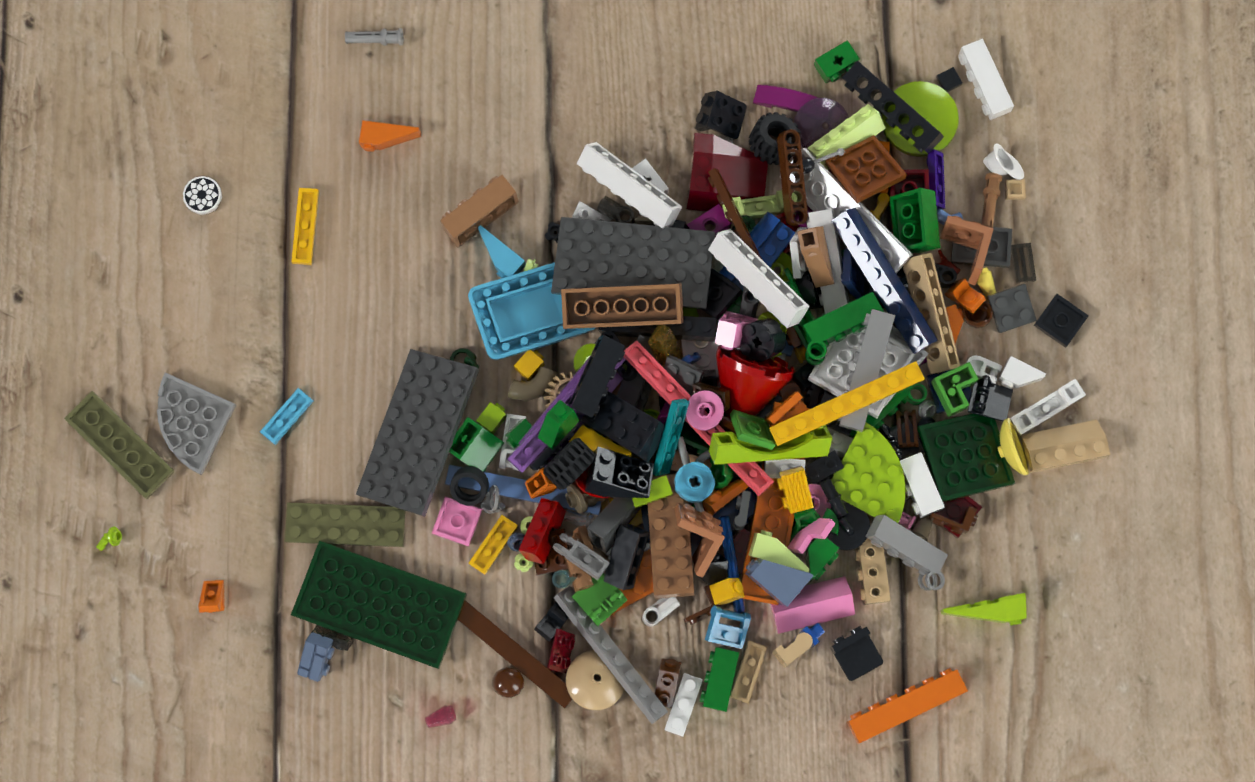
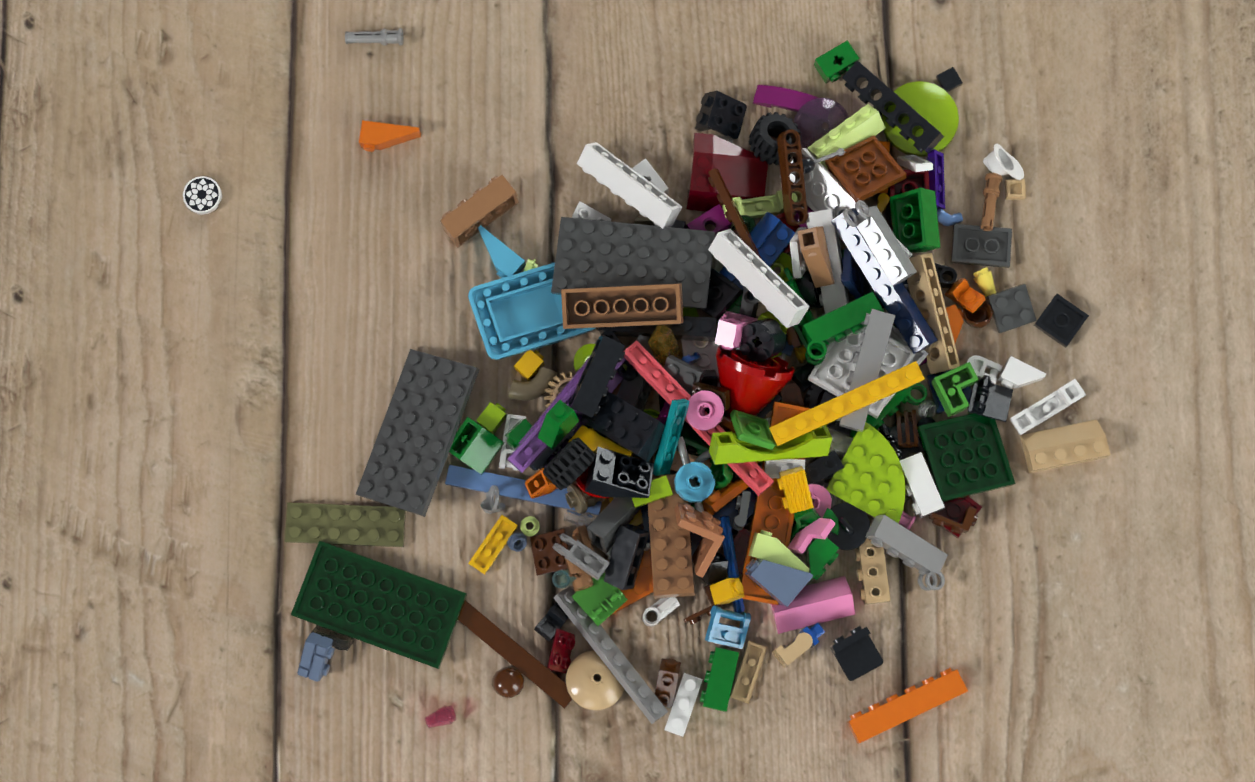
(113, 537): lime plate -> none
(119, 444): olive plate -> none
(191, 420): light grey plate -> none
(212, 596): orange slope -> none
(286, 416): medium azure tile -> none
(305, 226): yellow plate -> none
(456, 521): bright pink plate -> none
(467, 499): black tyre -> none
(469, 360): dark green piece -> none
(523, 567): yellowish green plate -> none
(535, 542): red arch -> none
(550, 234): black plate -> none
(615, 210): clear smoke piece -> none
(789, 408): orange bracket -> none
(833, 498): black axle -> none
(881, 242): none -> light grey hinge
(914, 163): none -> white tile
(923, 528): dark tan cone -> none
(946, 262): clear red bar -> none
(971, 235): nougat bracket -> none
(985, 79): white brick -> none
(1001, 610): lime wedge -> none
(1012, 448): light yellow dish -> none
(1025, 279): clear smoke tile -> none

